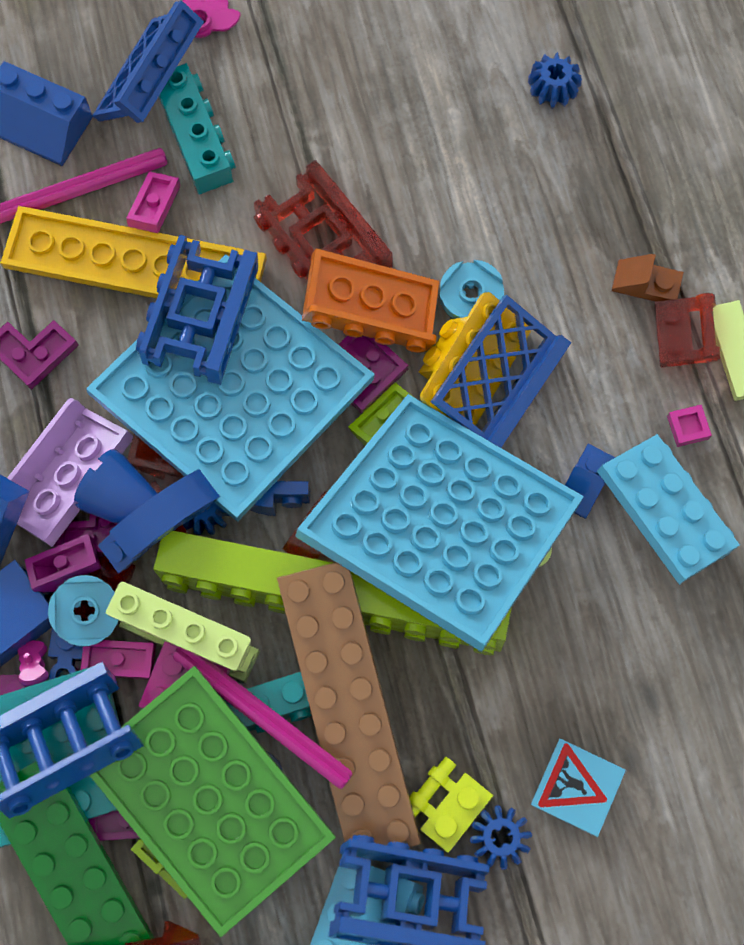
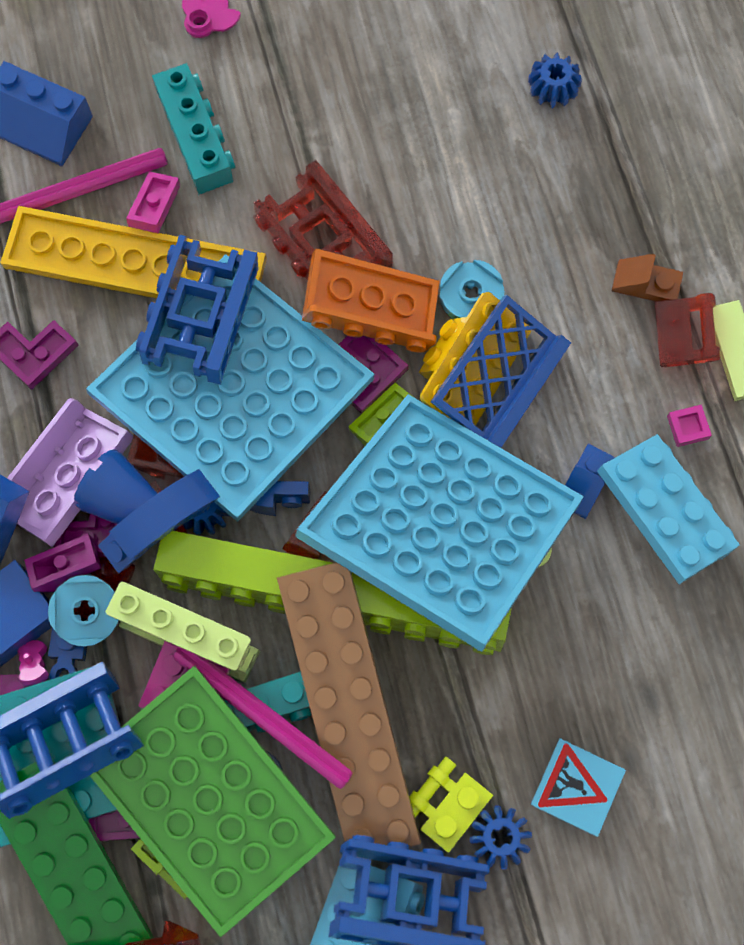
(122, 658): dark pink plate -> none
(150, 65): blue fence -> none

